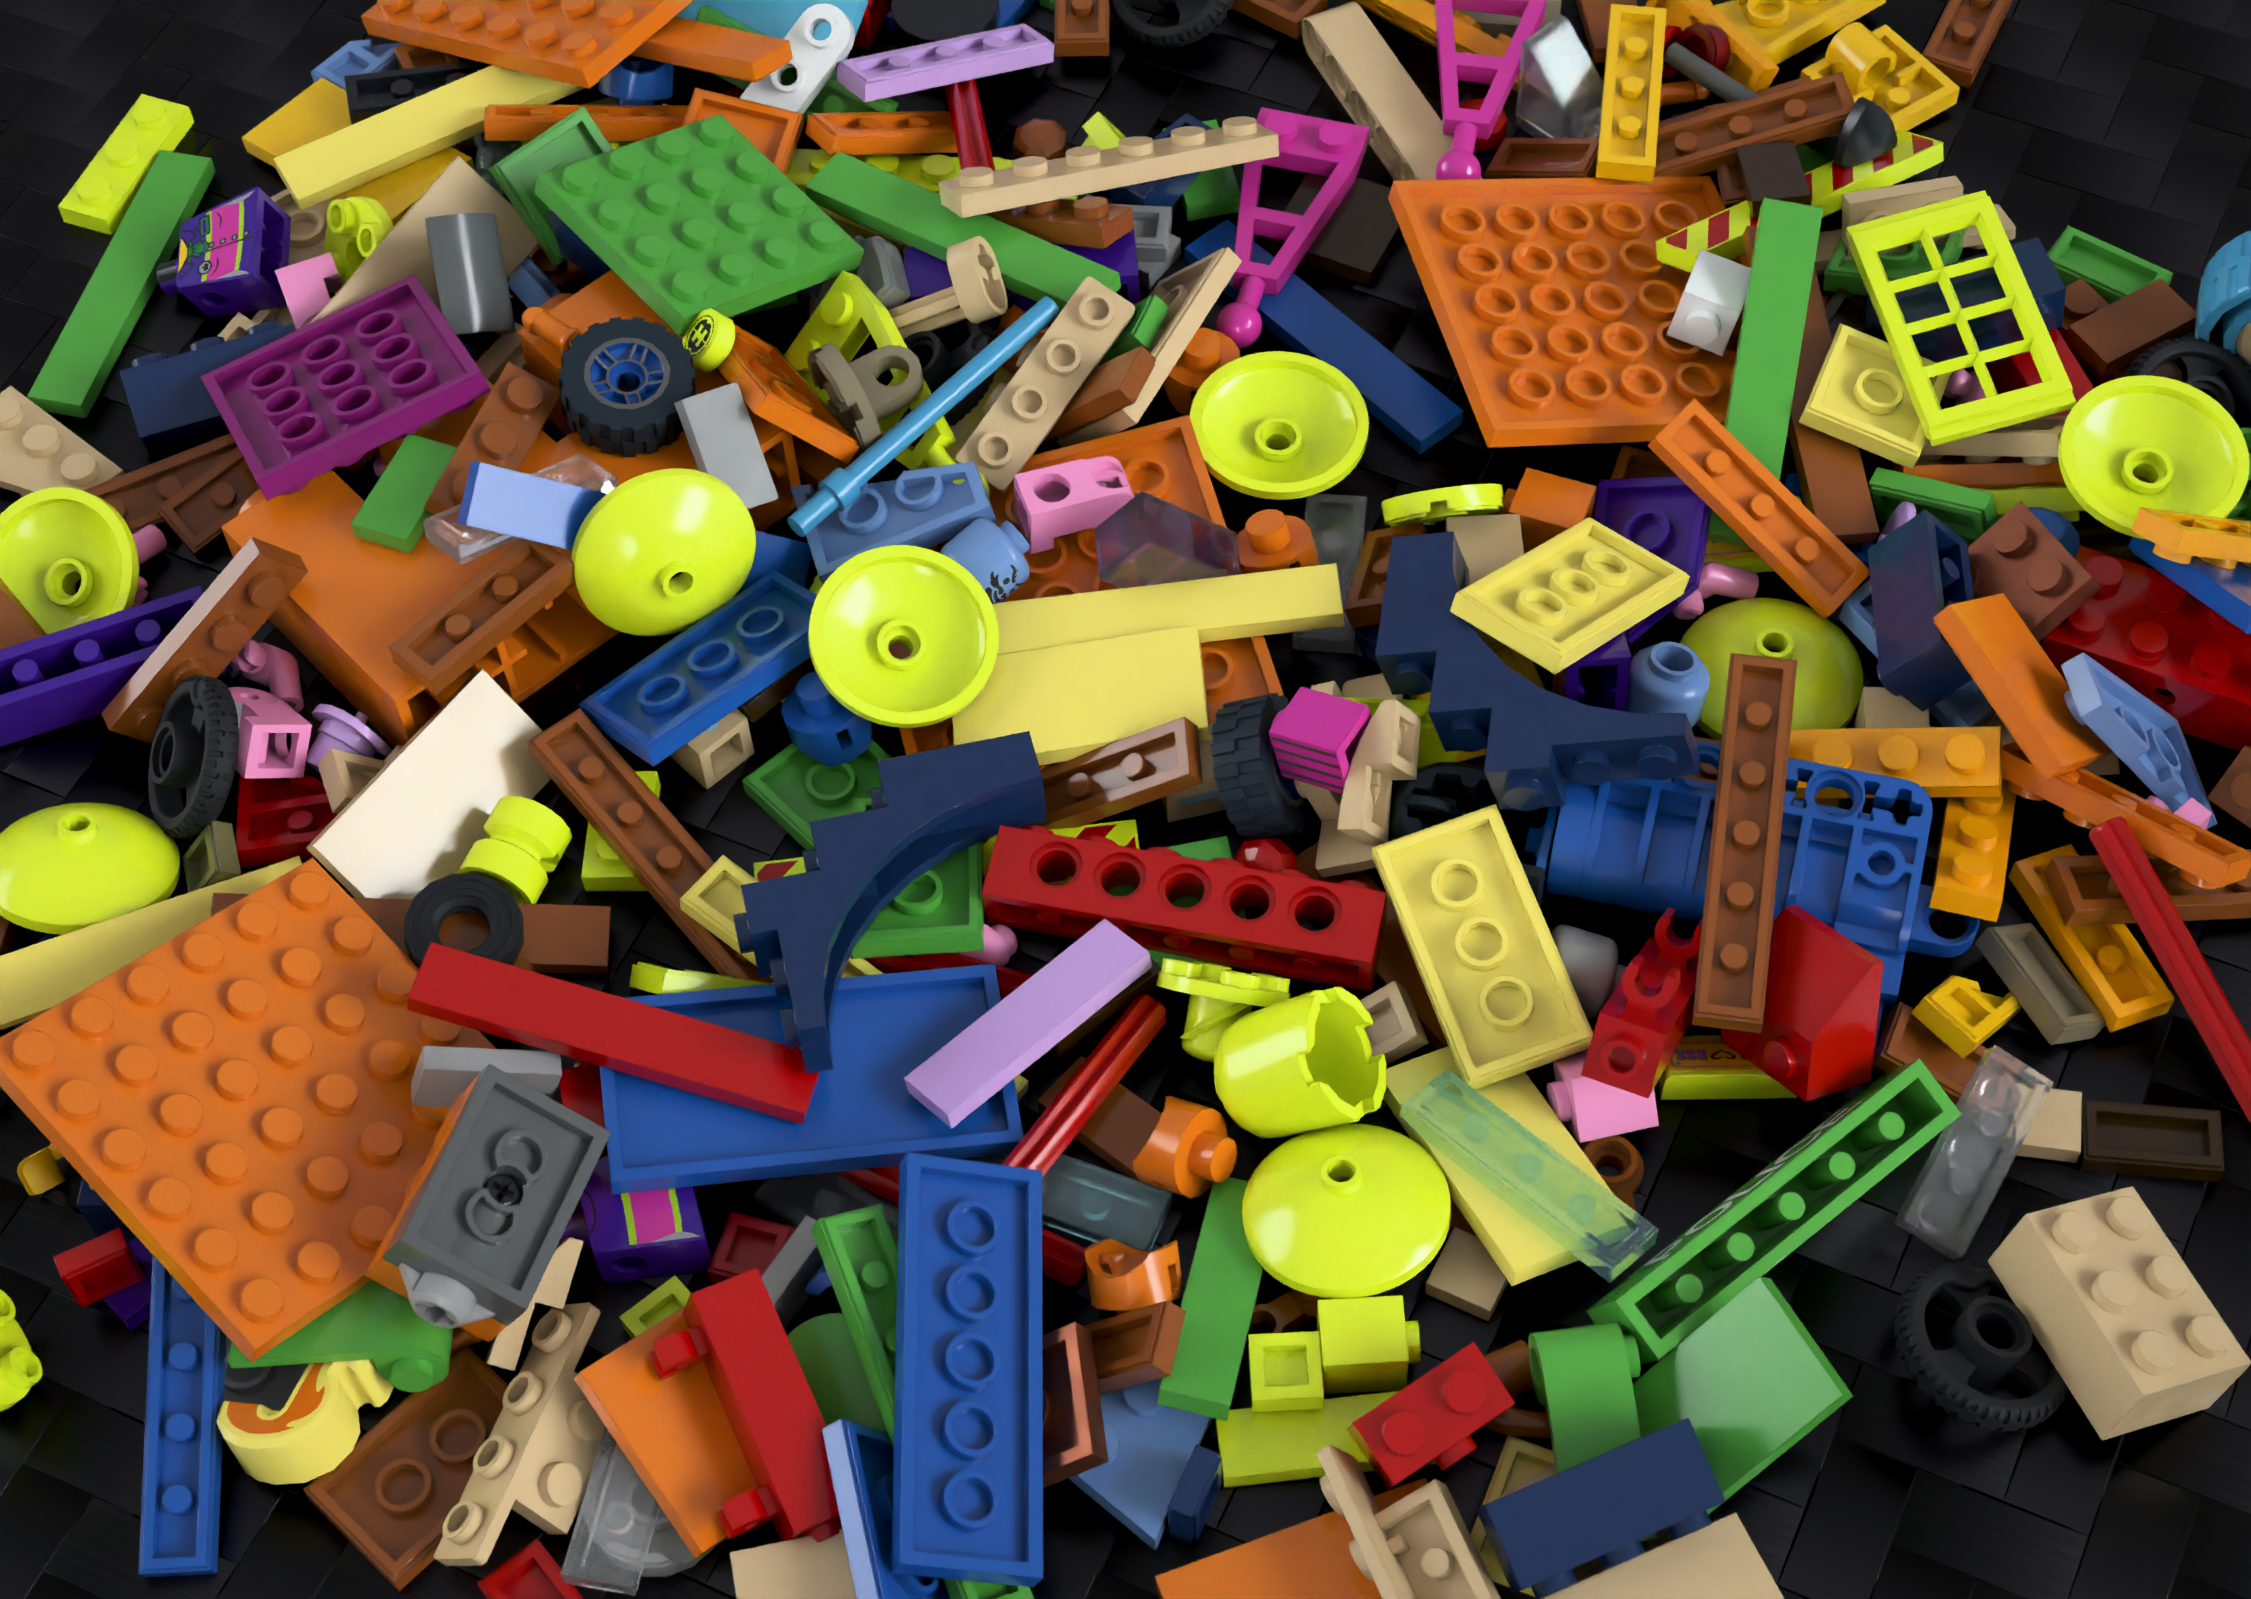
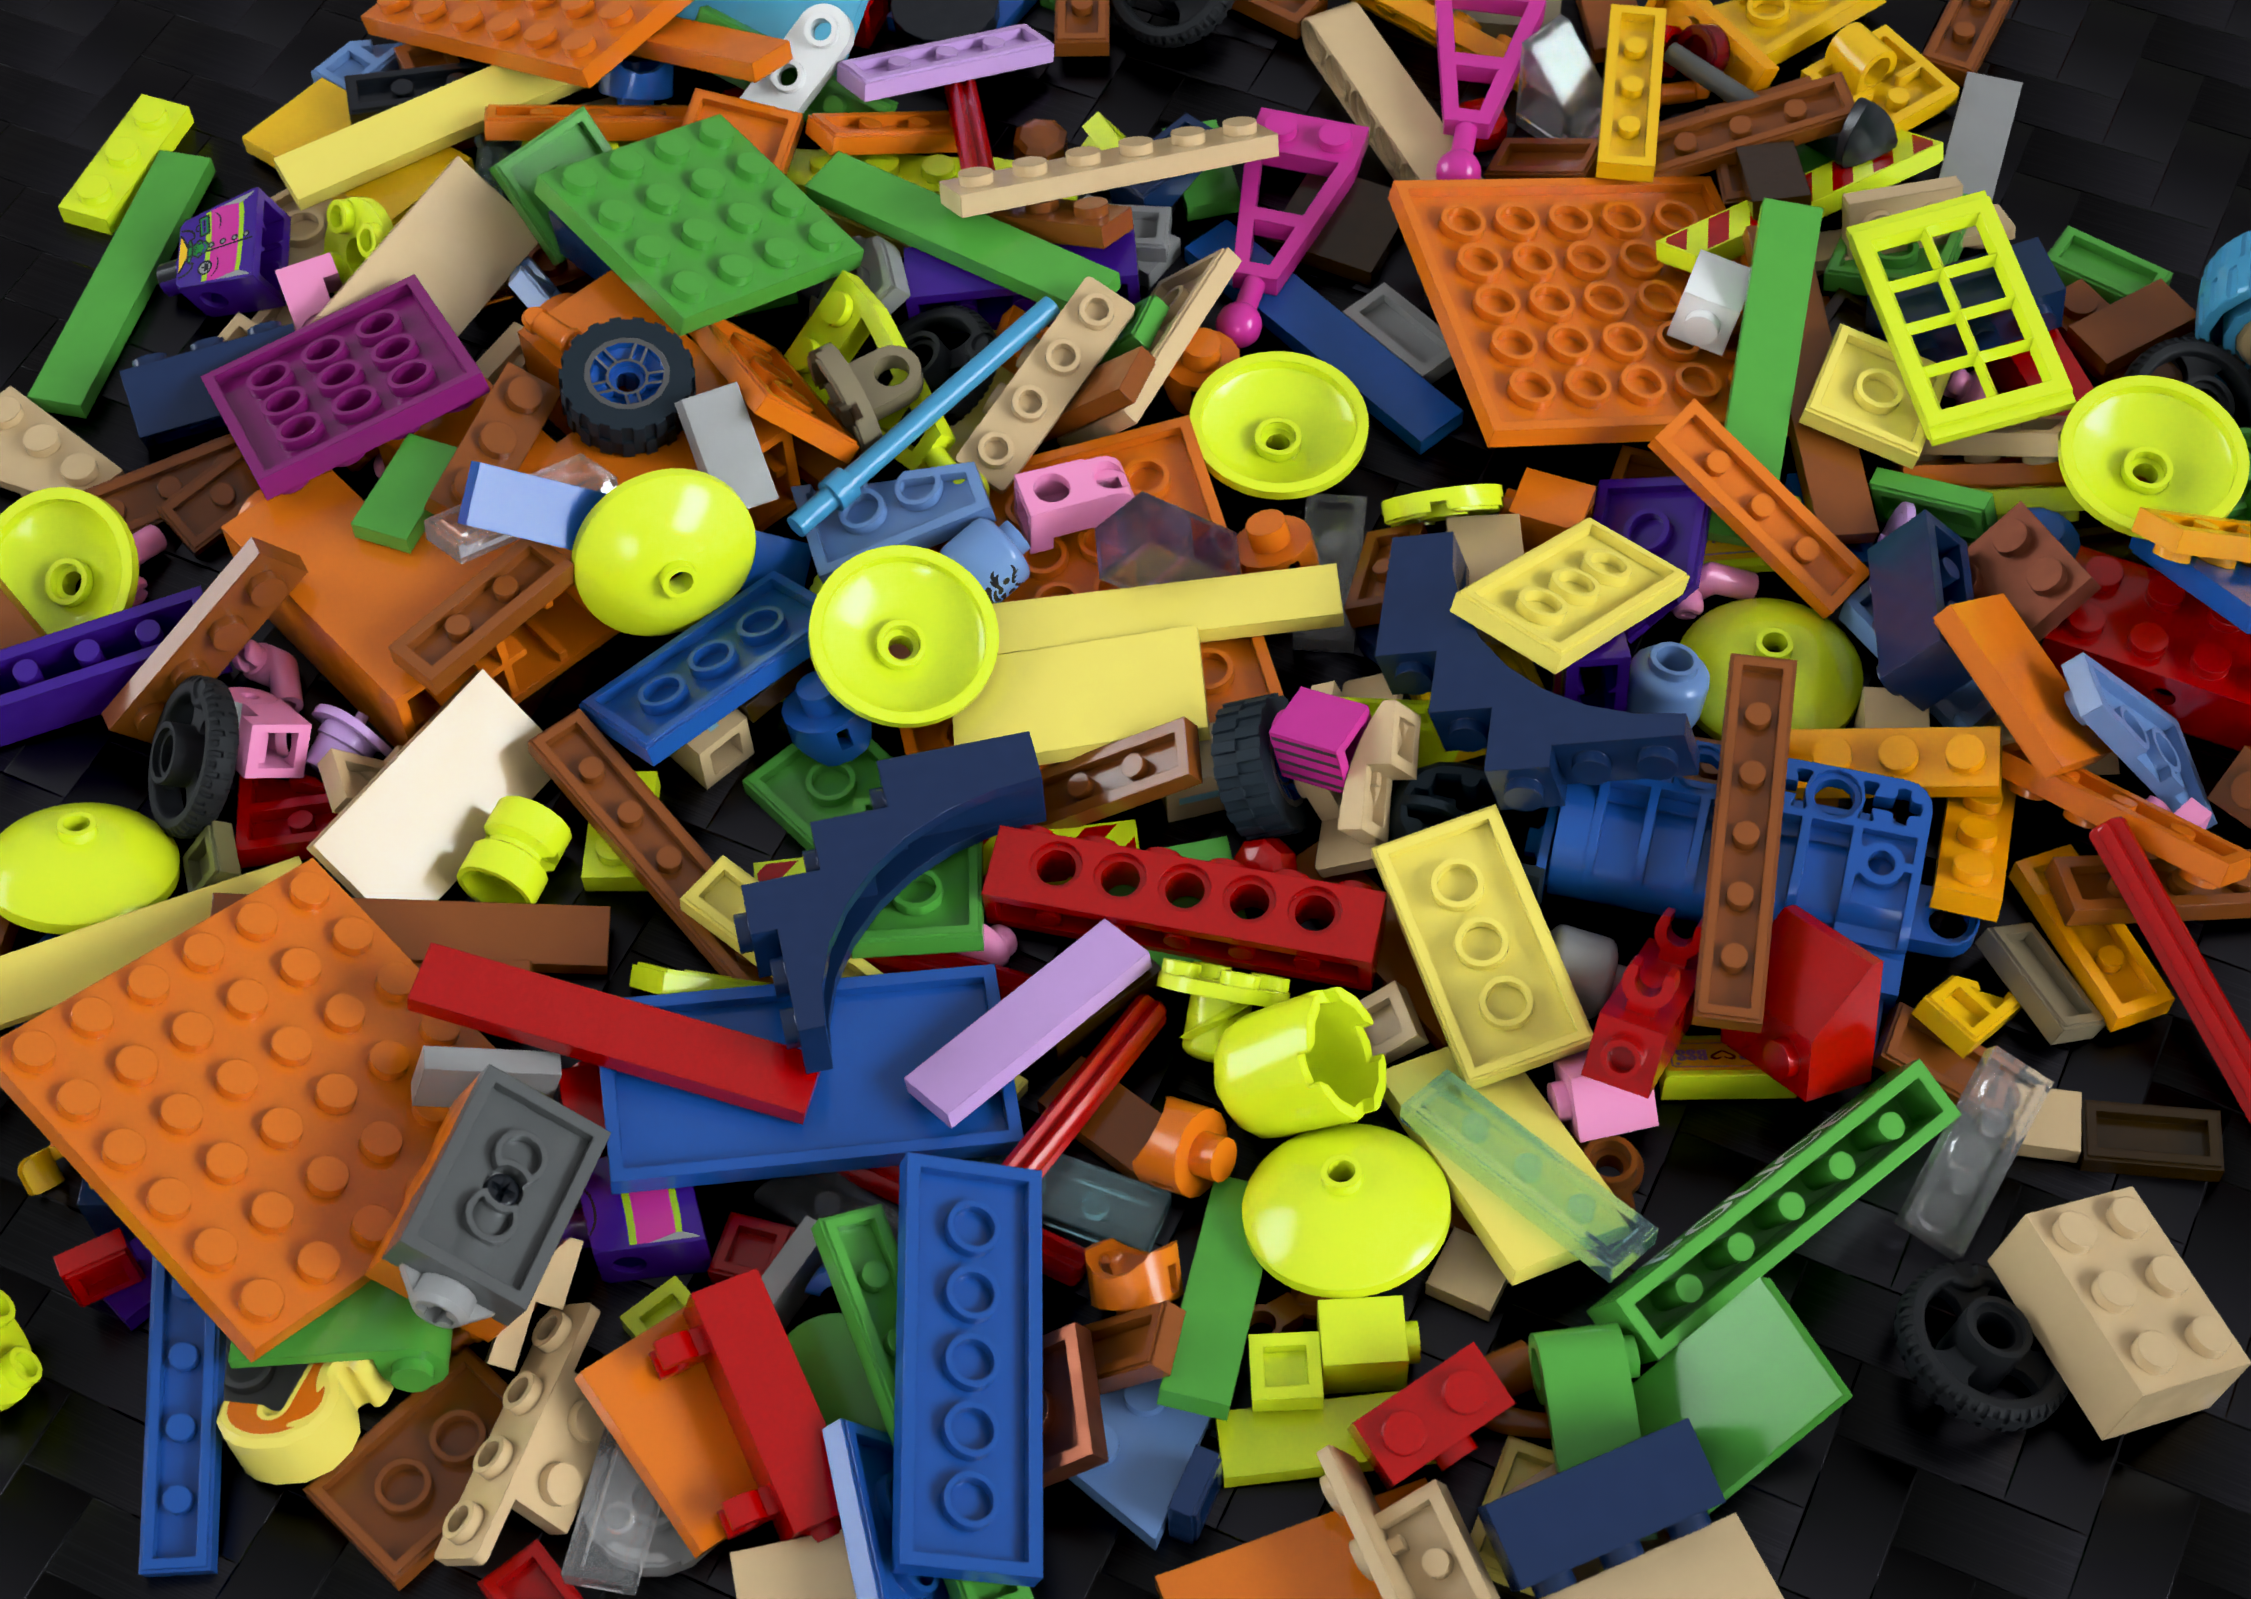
(465, 893): black tyre -> none
(470, 275): dark grey brick -> none
(709, 339): neon yellow tile -> none
(975, 293): tan piece -> none
(1403, 331): none -> light grey tile
(1981, 132): none -> light grey tile

